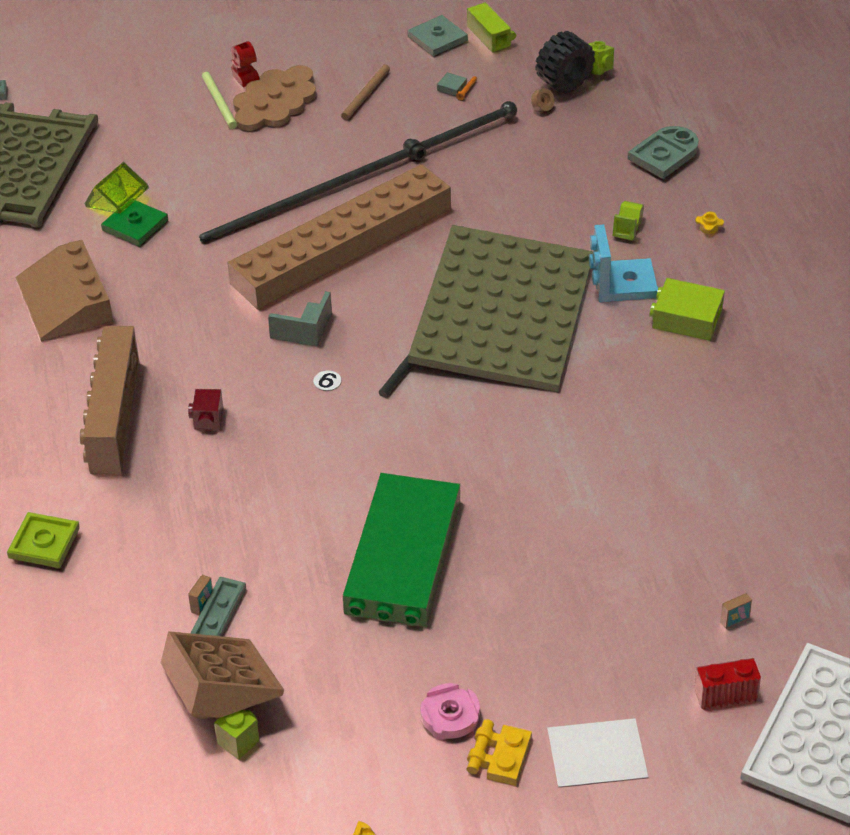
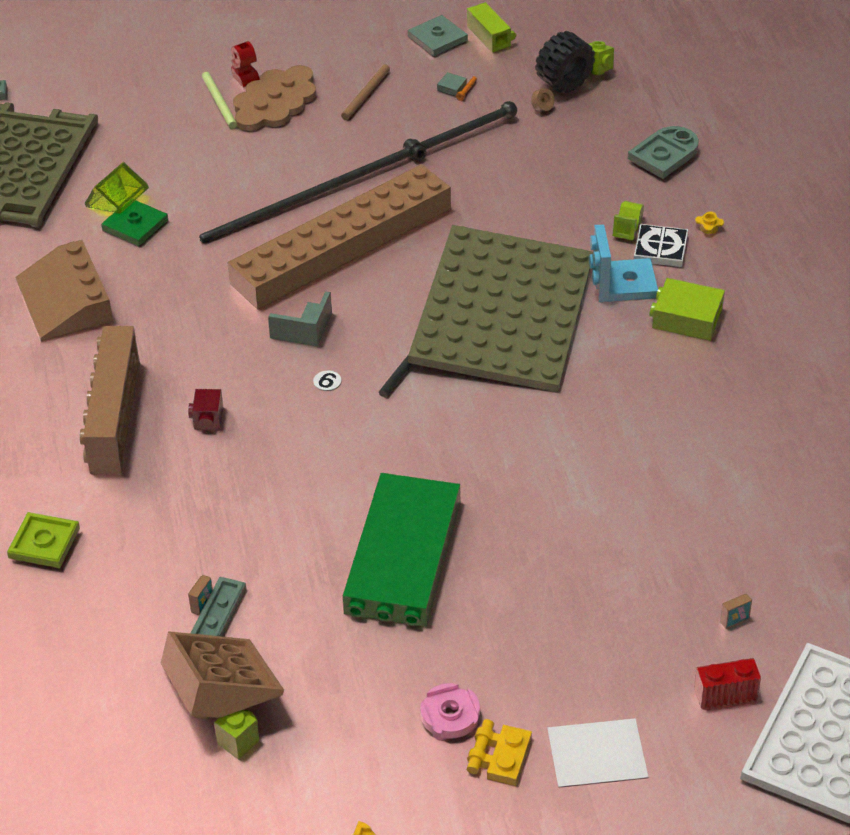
(661, 244): none -> tile

